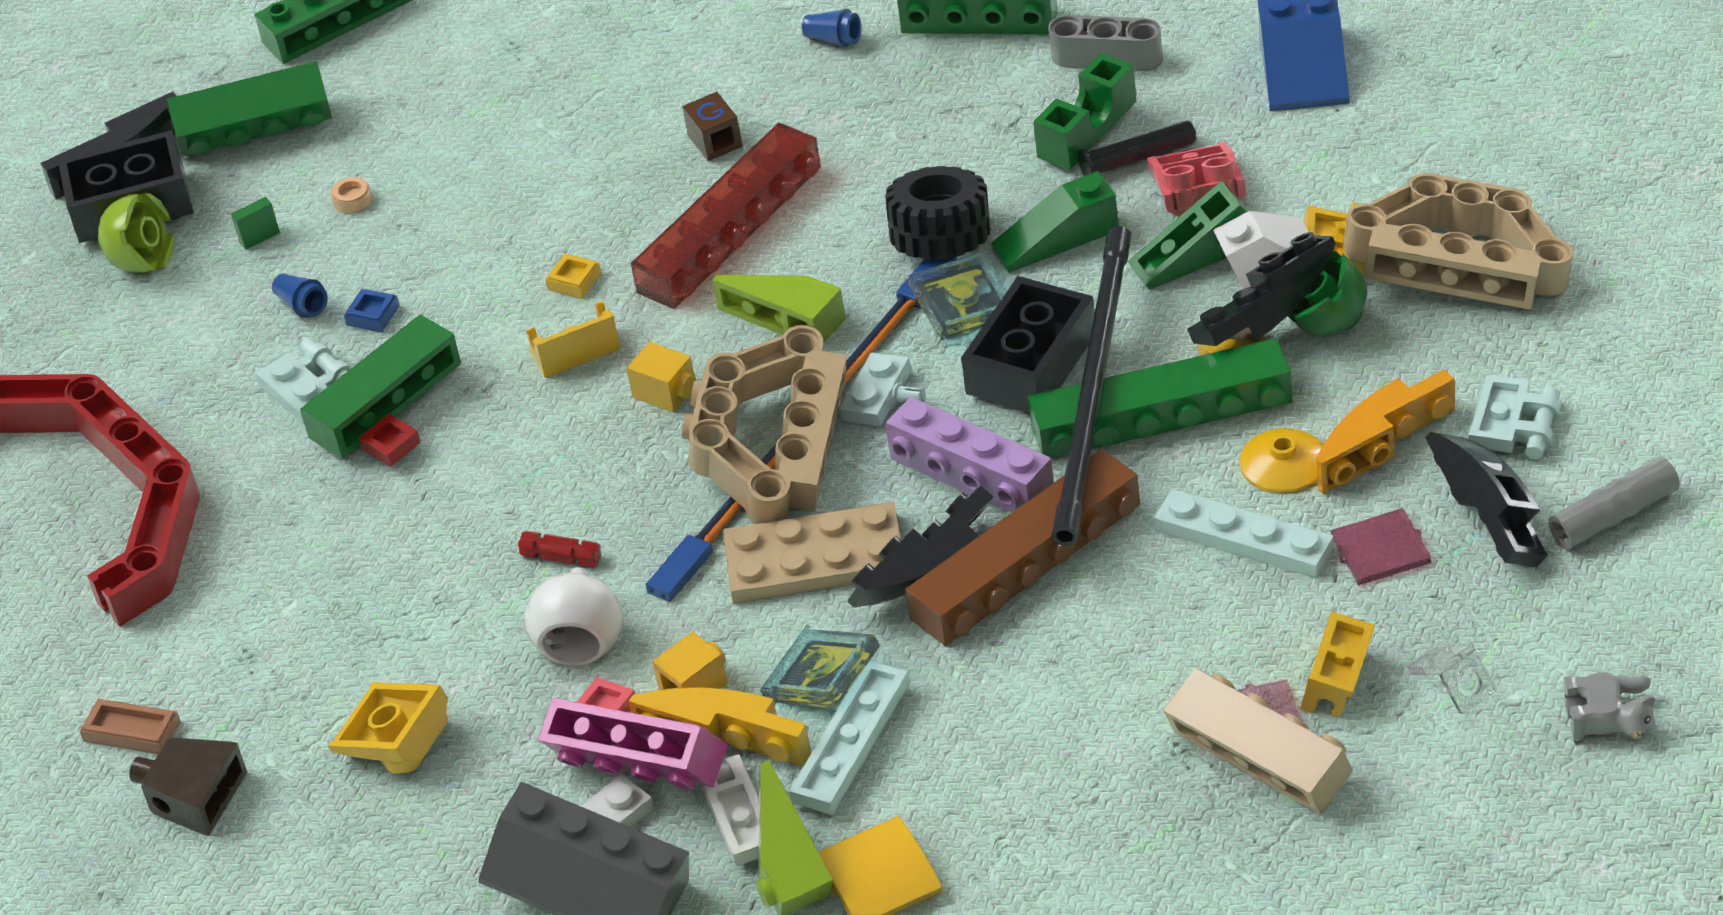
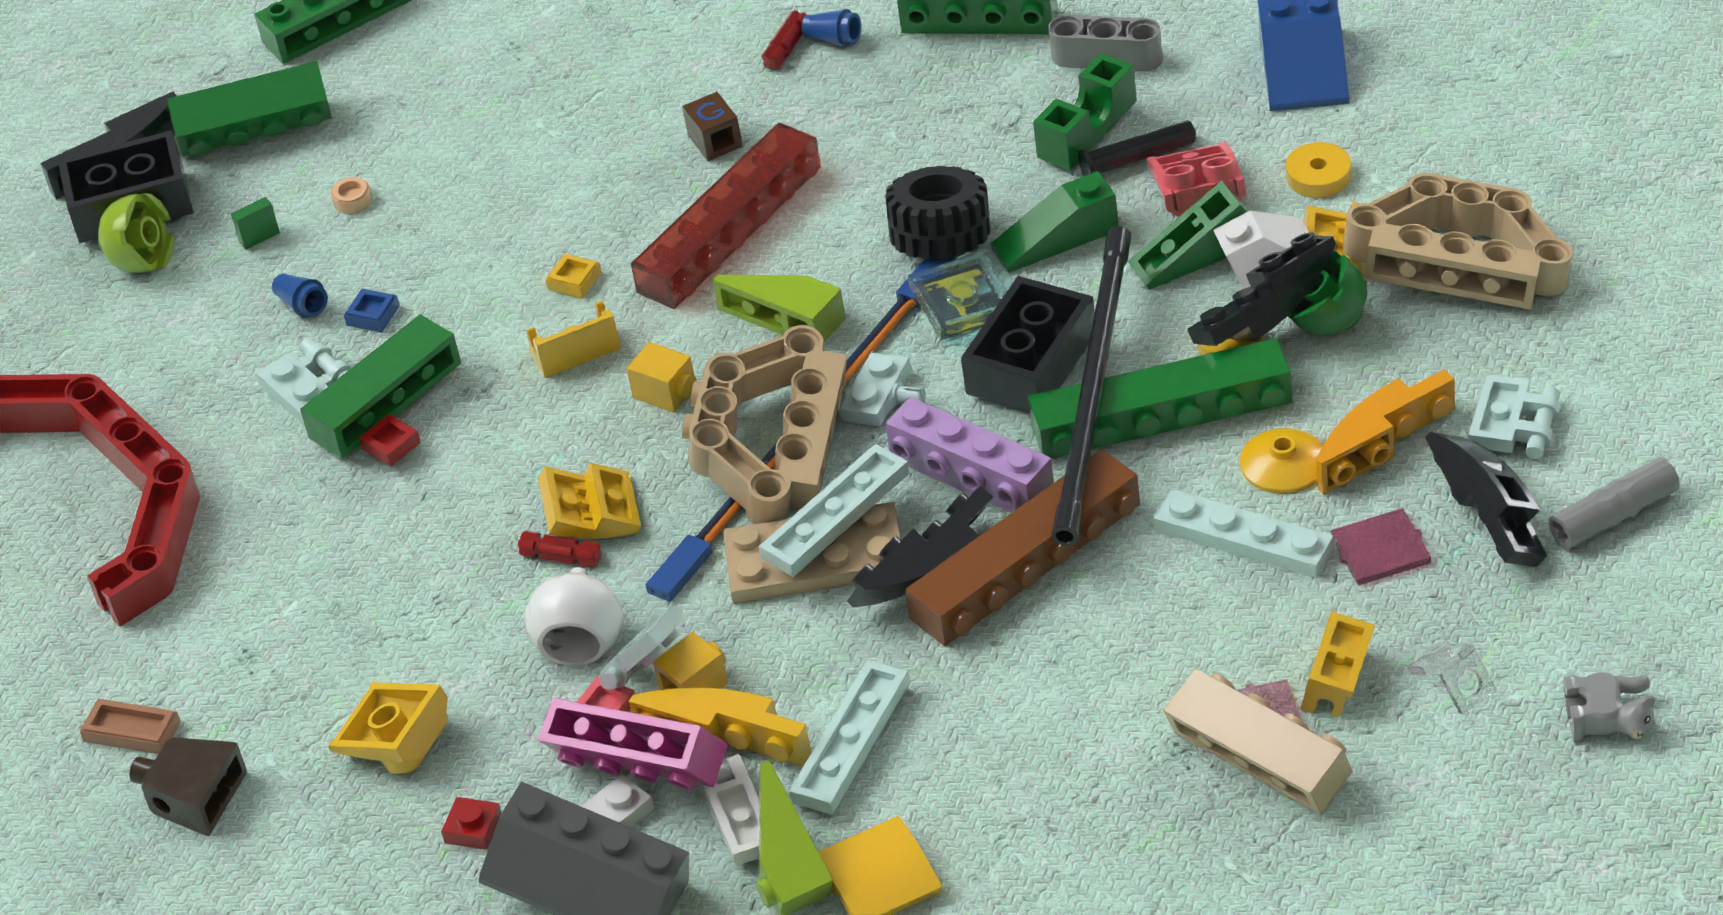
(471, 823): none -> red plate
(589, 504): none -> yellow slope
(642, 649): none -> light aqua plate
(784, 41): none -> red axle
(820, 668): clear light blue tile -> none
(834, 510): none -> light aqua plate
(1318, 169): none -> yellow piece

